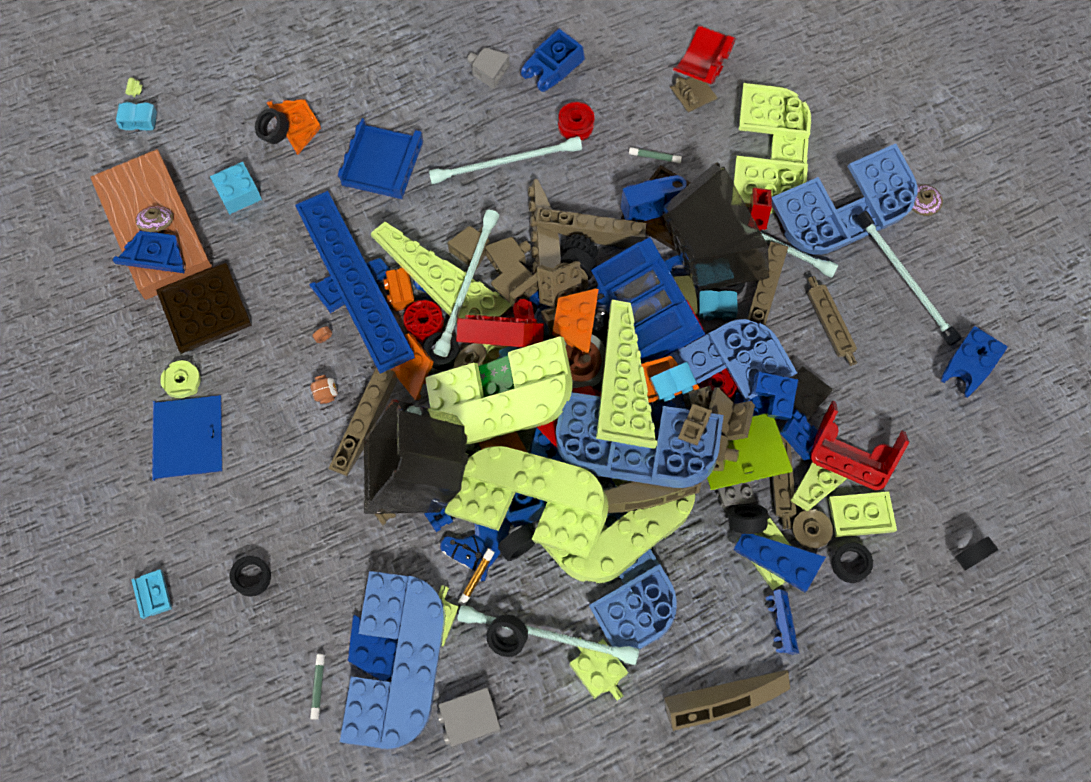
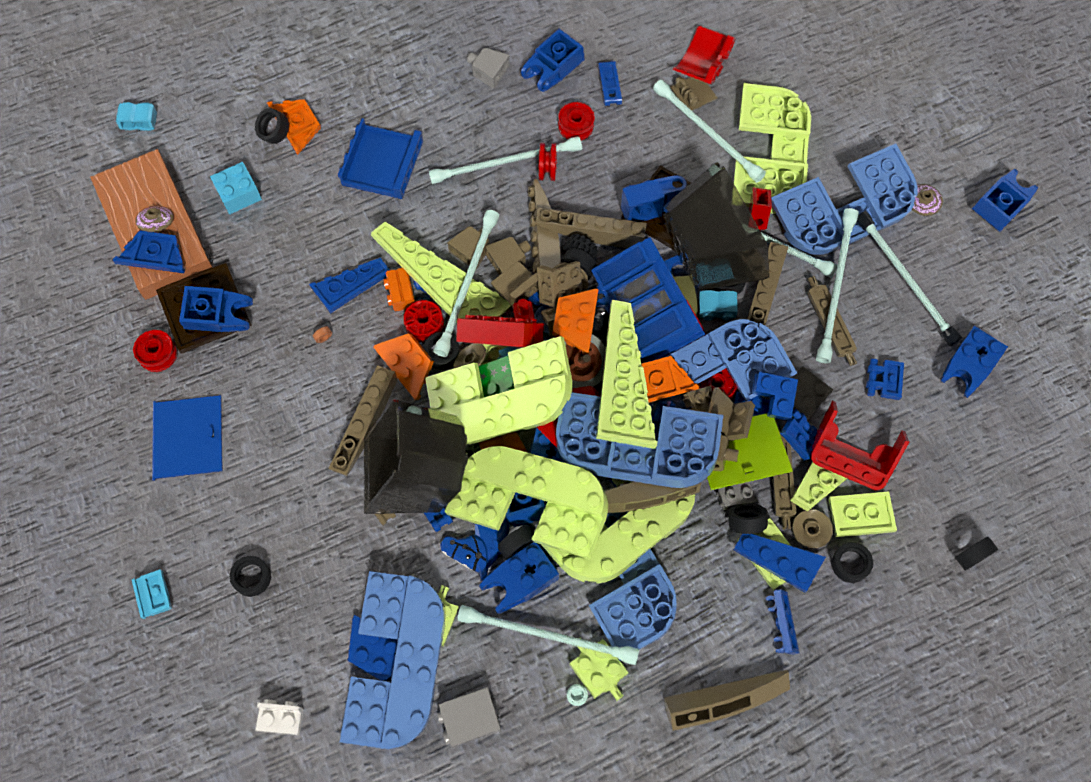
(133, 87): yellowish green plate -> none
(148, 343): none -> red wheel
(173, 373): yellowish green plate -> none
(219, 309): none -> blue brick
(279, 718): none -> white bracket
(317, 687): sand green bar -> none
(324, 389): nougat head -> none
(355, 283): blue plate -> none
(476, 577): pearl gold bar -> none
(500, 647): black tyre -> none
(517, 583): none -> blue brick
(547, 161): none -> red wheel
(577, 695): none -> light aqua plate
(610, 83): none -> blue plate
(655, 155): sand green bar -> none
(673, 381): medium azure brick -> none
(695, 424): dark tan slope -> none
(754, 171): none -> light aqua hose
(824, 352): none -> light aqua hose
(891, 379): none -> blue plate
(1004, 200): none -> blue brick

